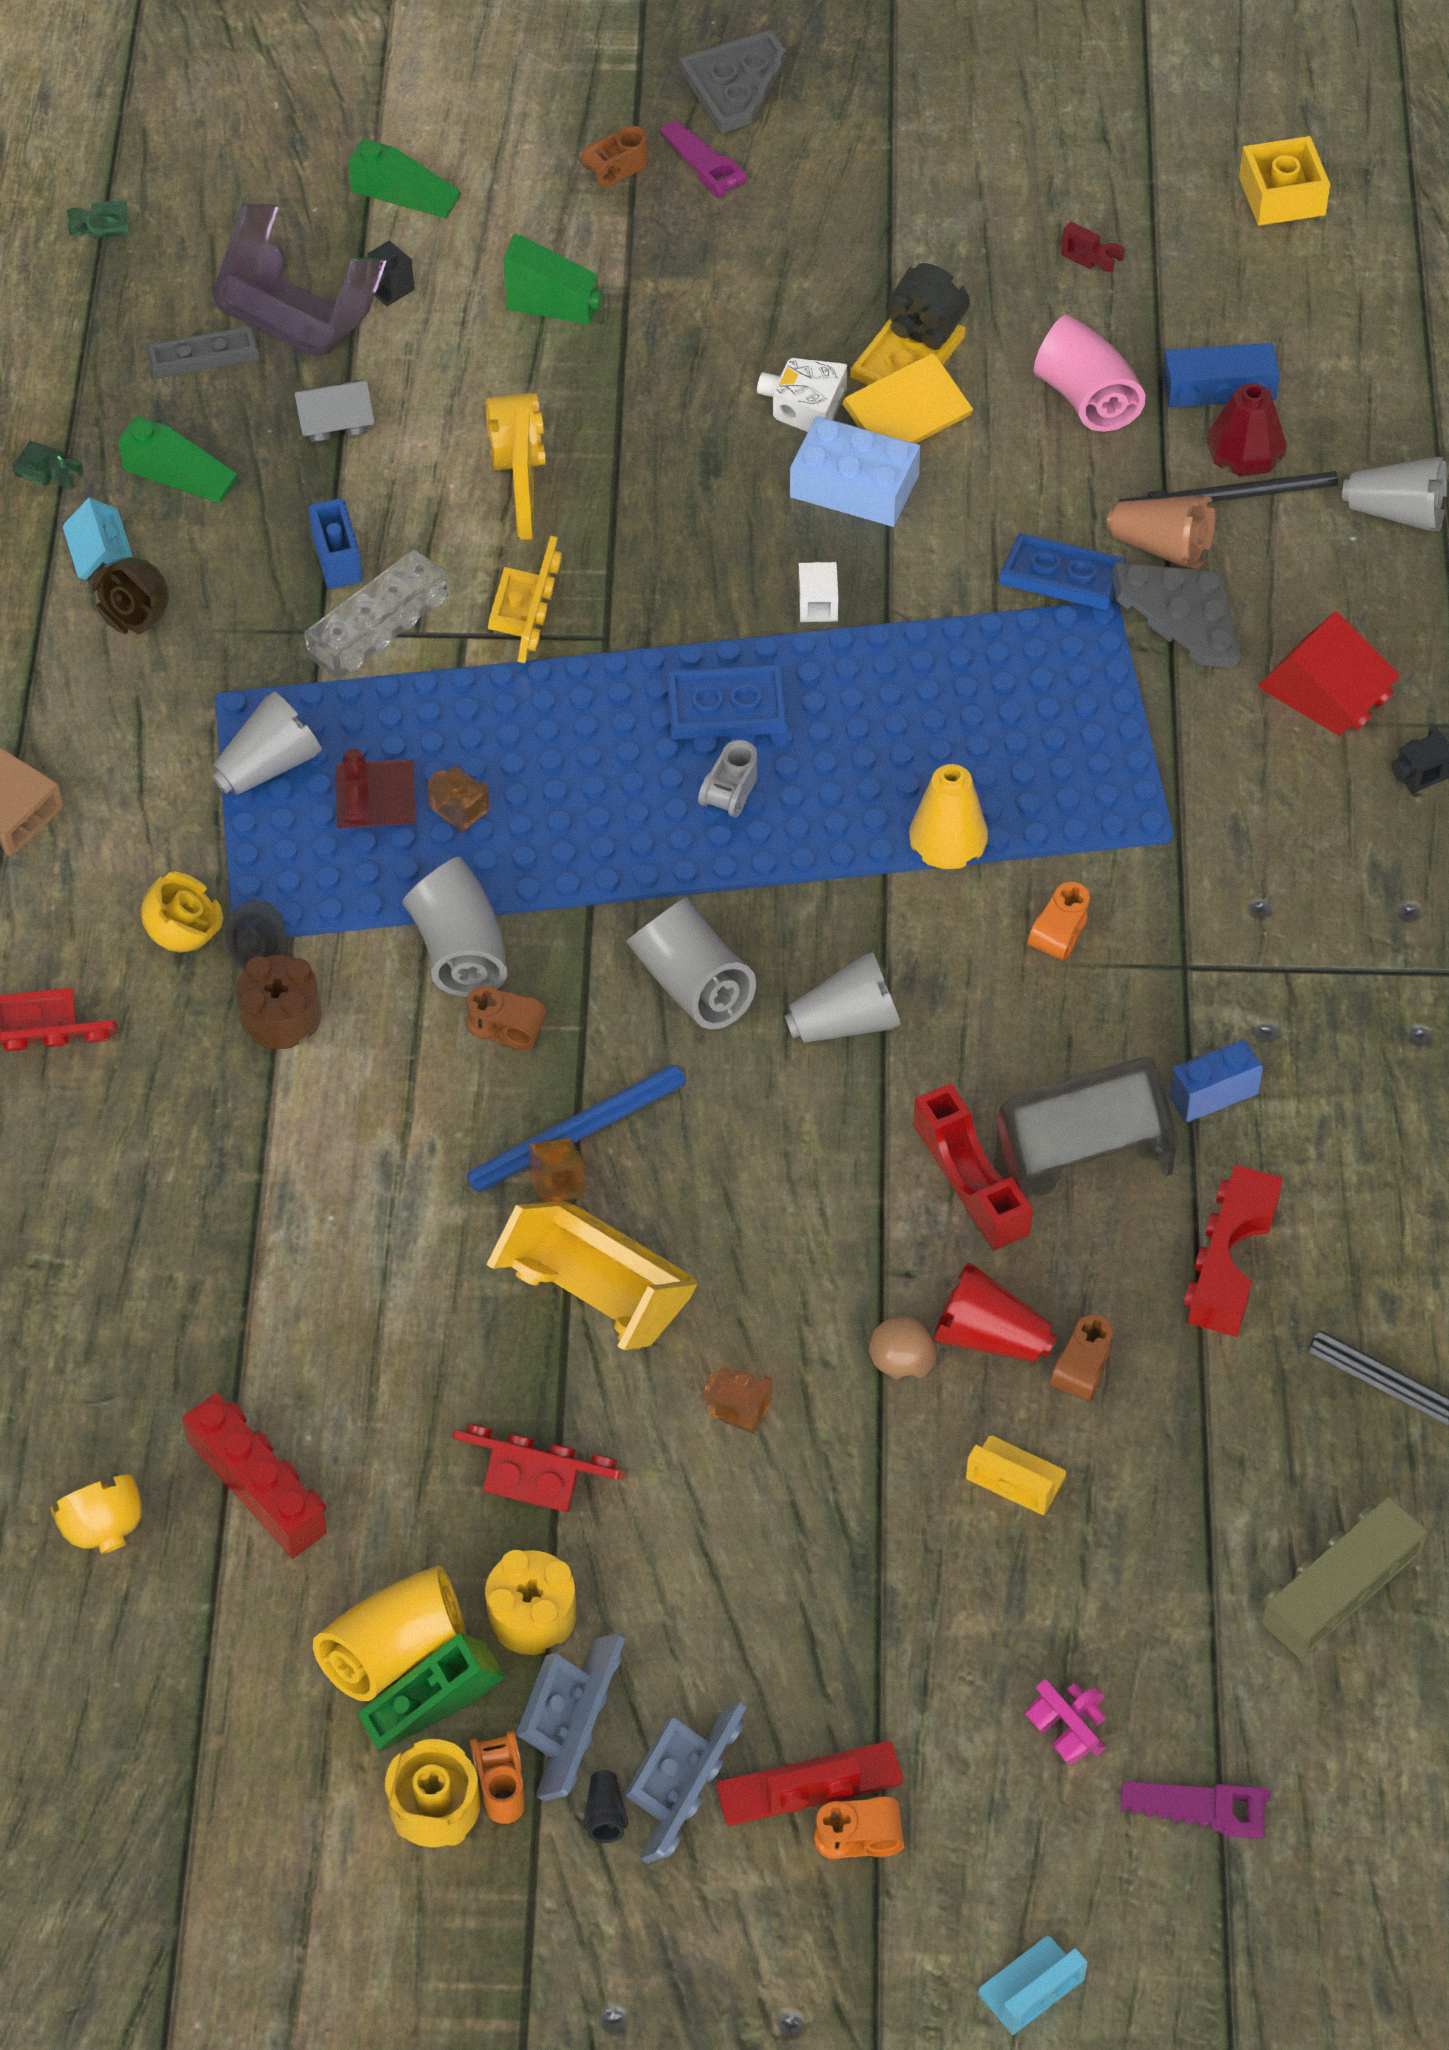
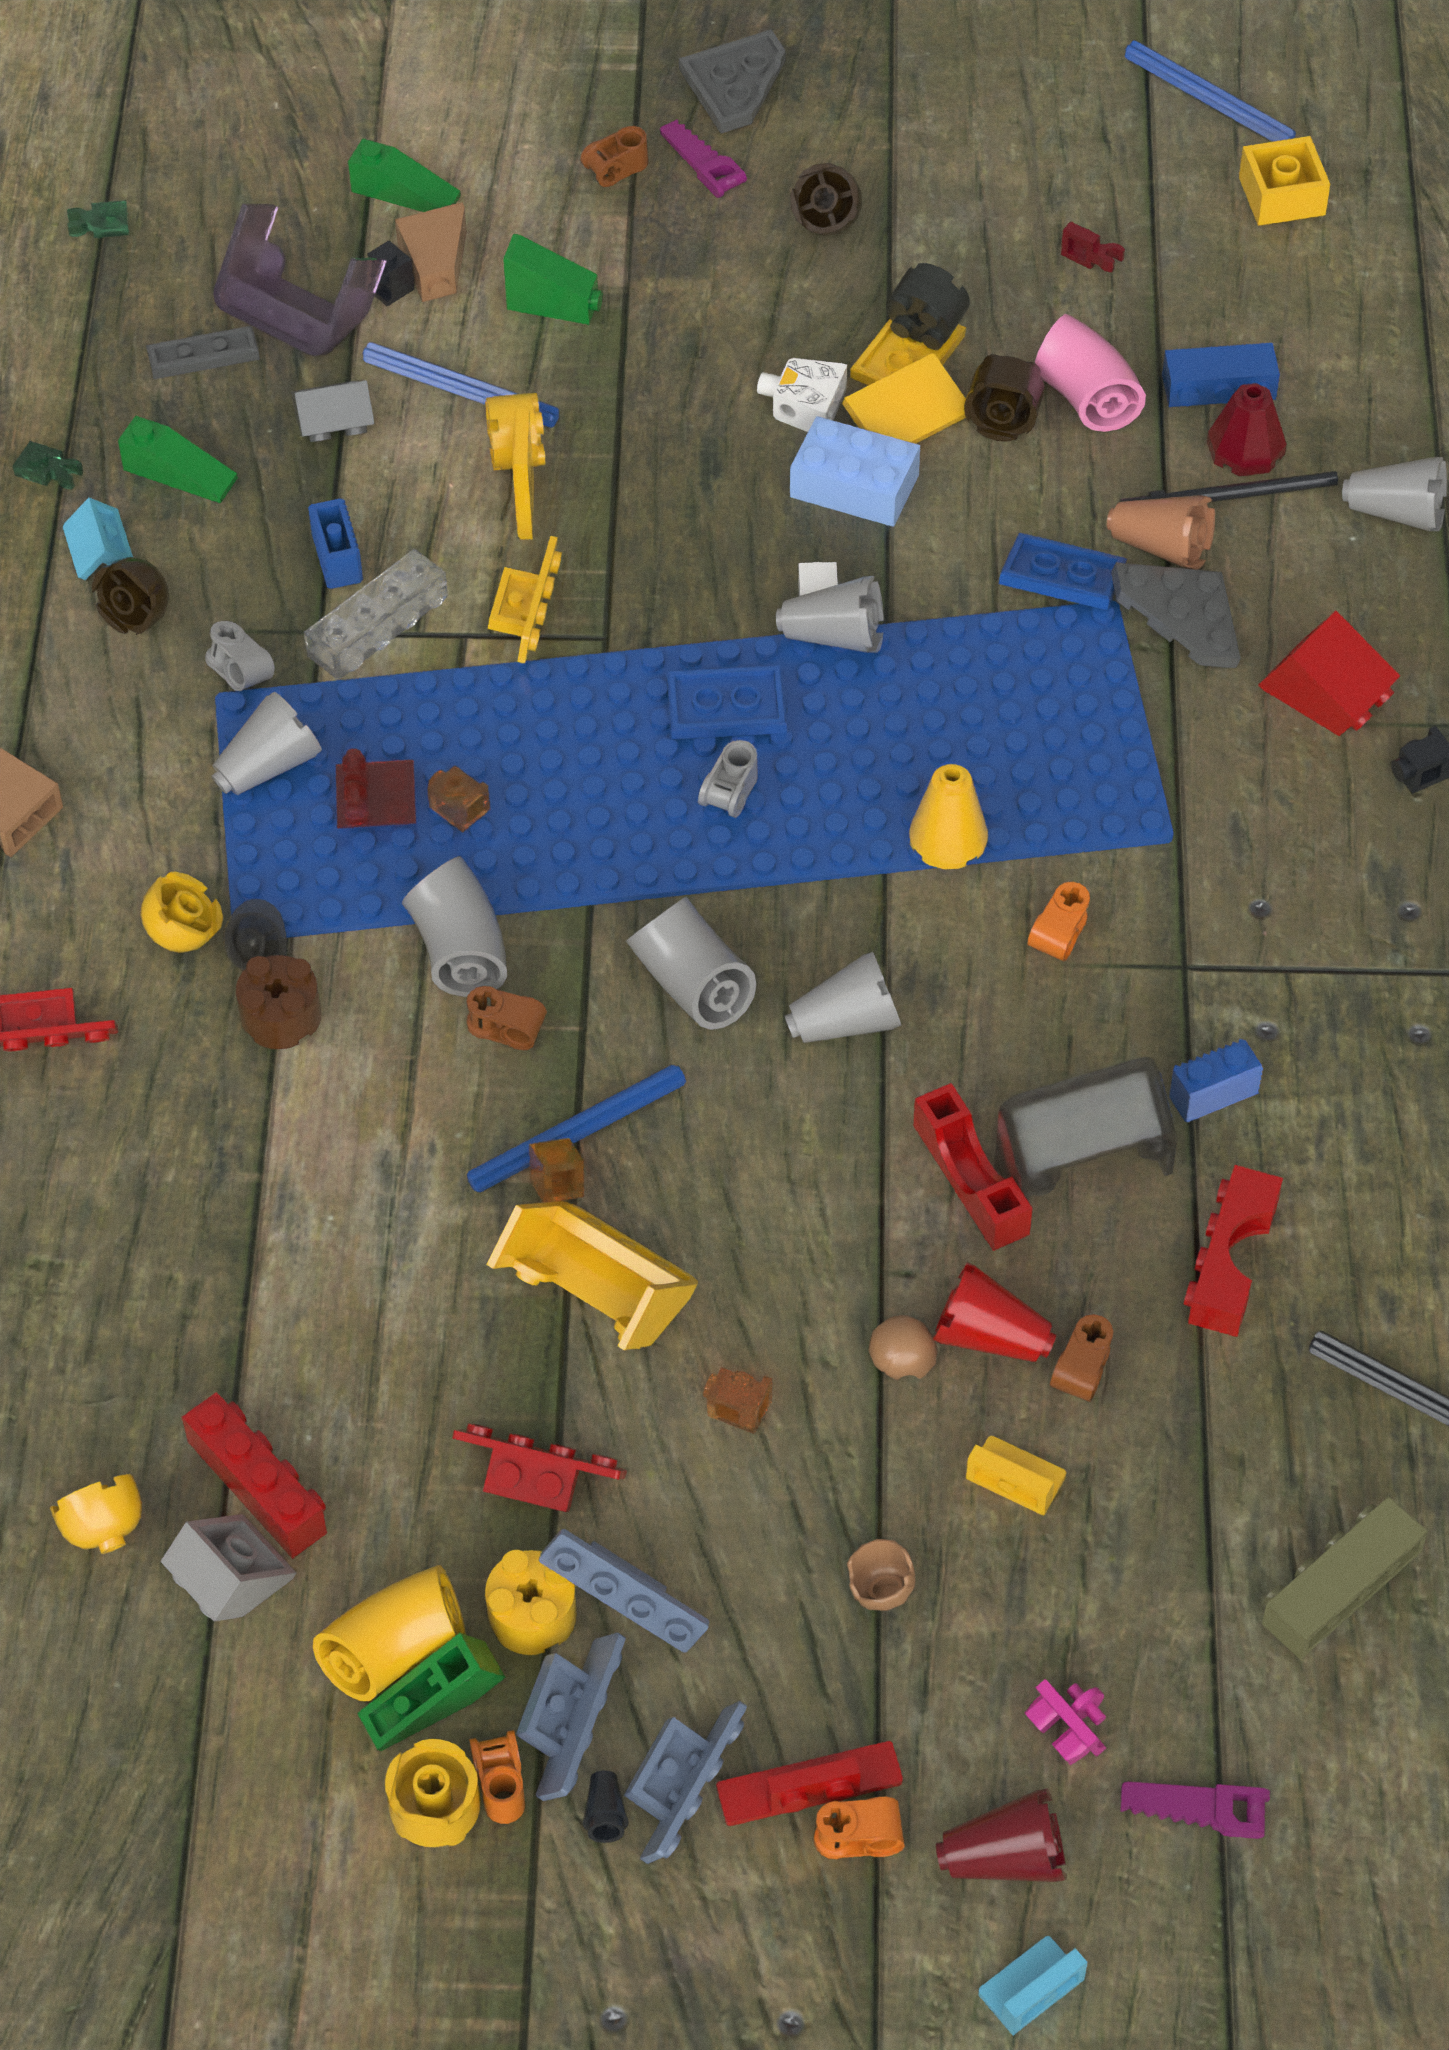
(226, 1566): none -> light grey slope
(238, 656): none -> light grey piece
(436, 248): none -> medium nougat slope
(444, 378): none -> axle
(624, 1589): none -> sand blue bracket
(826, 199): none -> dark brown cylinder
(836, 616): none -> light grey cone
(881, 1575): none -> medium nougat hair
(1004, 397): none -> dark brown brick
(1007, 1843): none -> dark red cone
(1208, 93): none -> blue axle

